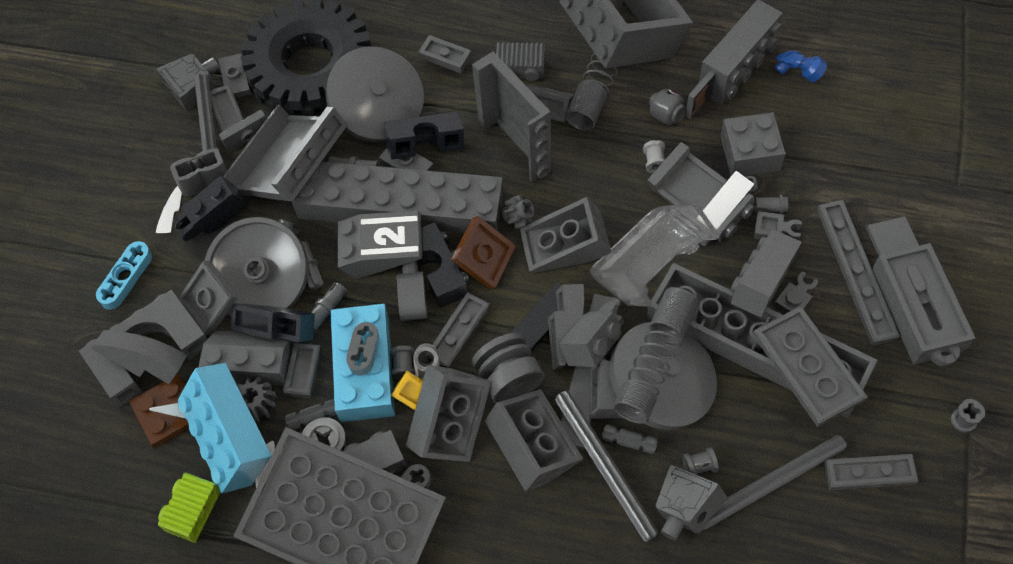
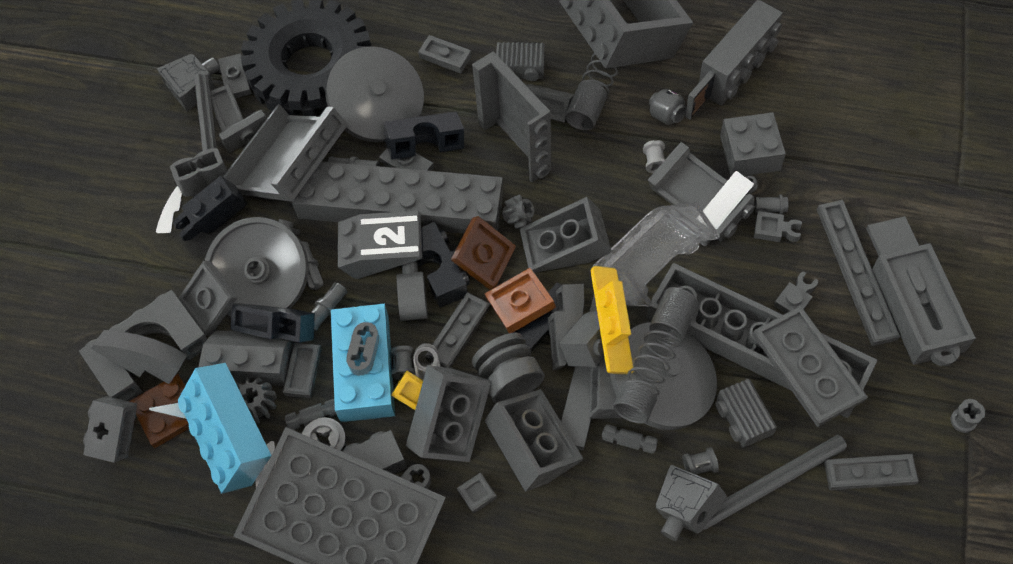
(109, 429): none -> dark grey brick
(124, 263): medium azure beam -> none
(189, 507): lime brick -> none
(476, 493): none -> dark grey tile
(520, 300): none -> plate
(606, 466): dark grey axle -> none
(612, 319): none -> yellow bracket
(745, 413): none -> dark grey brick
(764, 272): dark grey brick -> none
(811, 68): blue arm -> none

